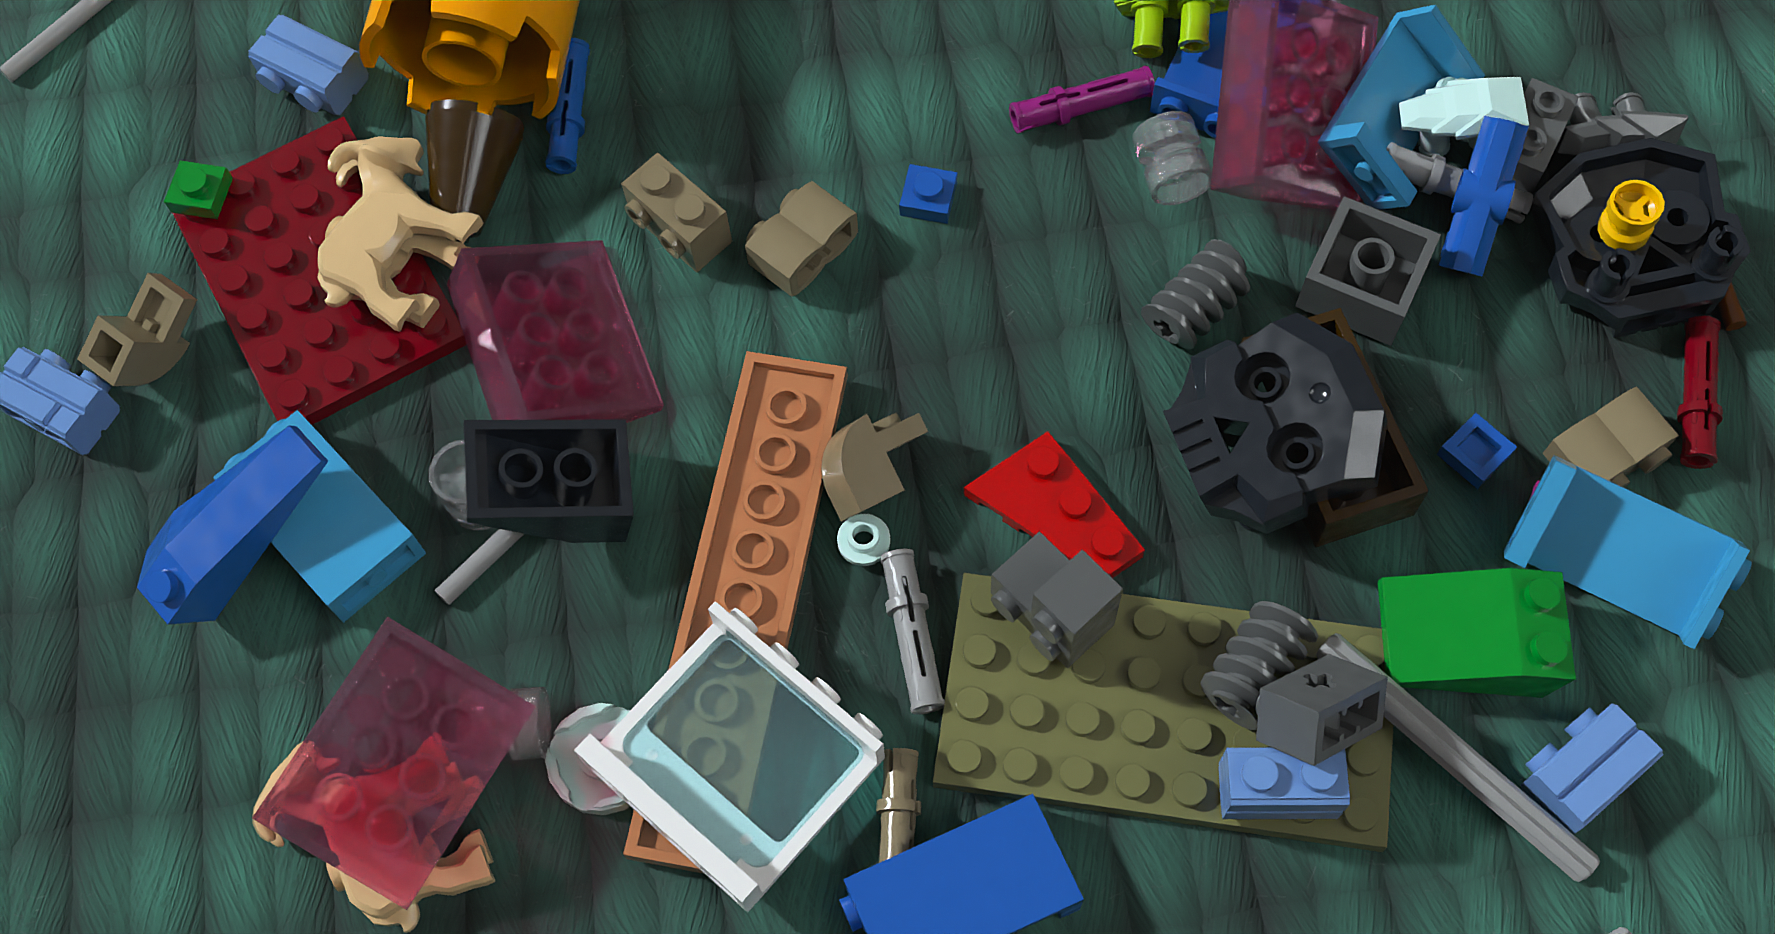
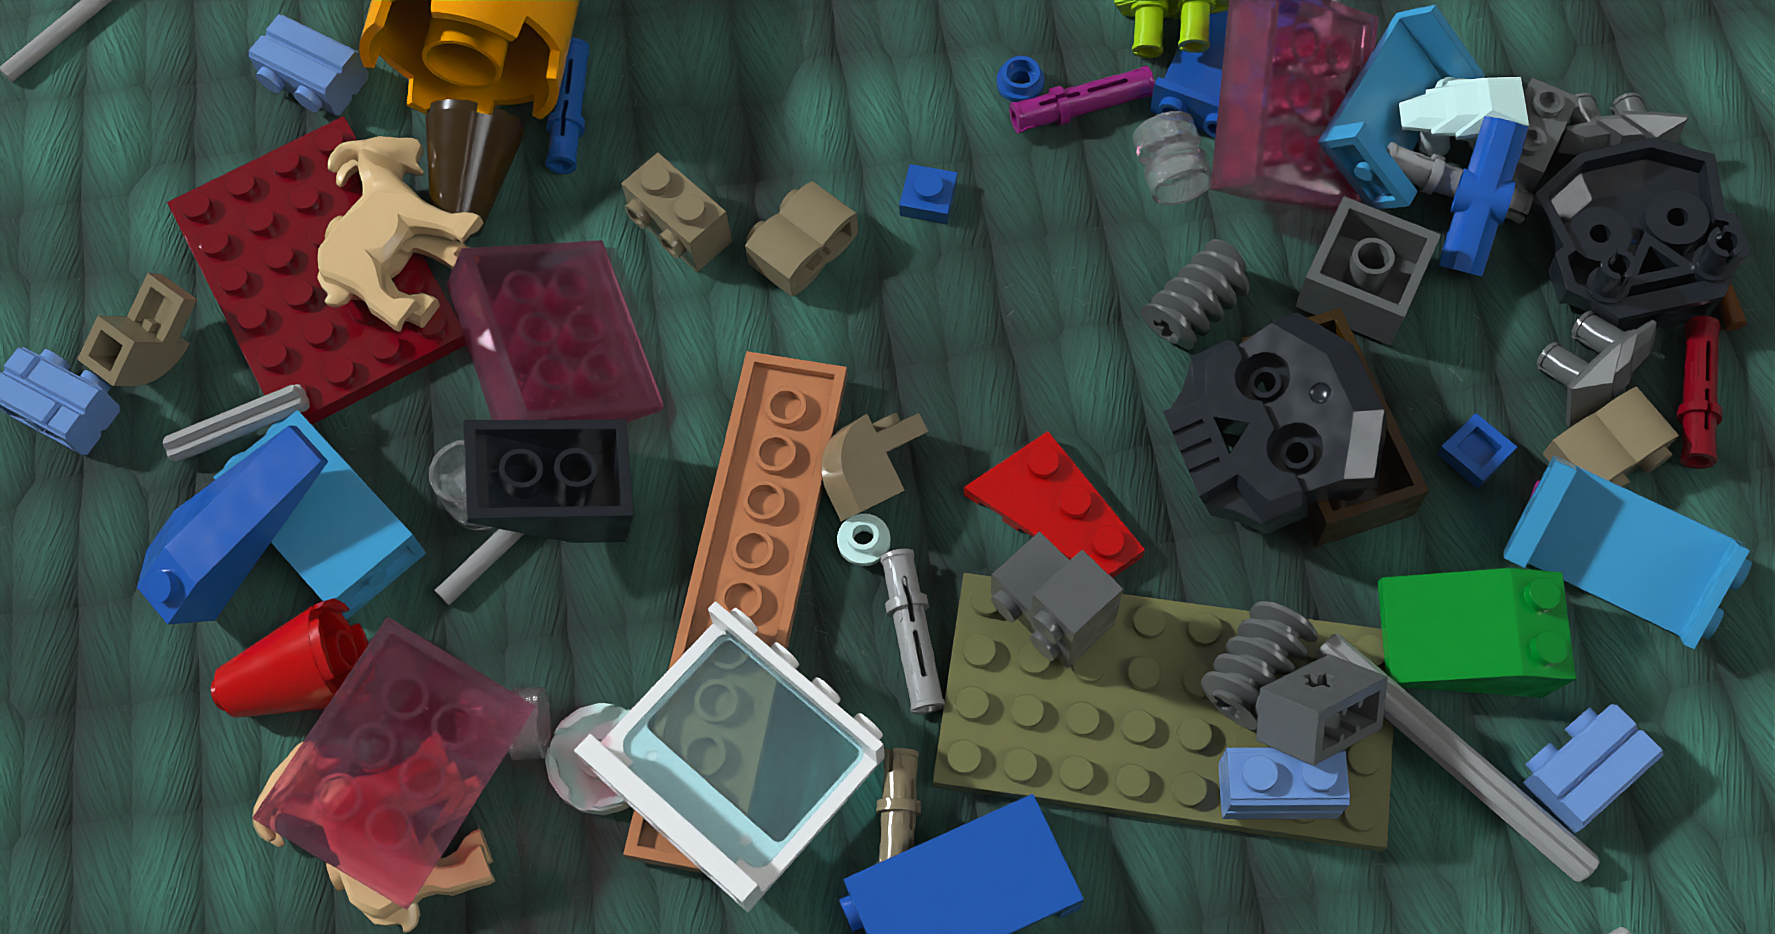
(198, 189): green plate -> none
(235, 423): none -> light grey axle
(293, 666): none -> red cone
(1022, 69): none -> blue plate
(1596, 382): none -> dark grey connector
(1630, 215): yellow wheel -> none

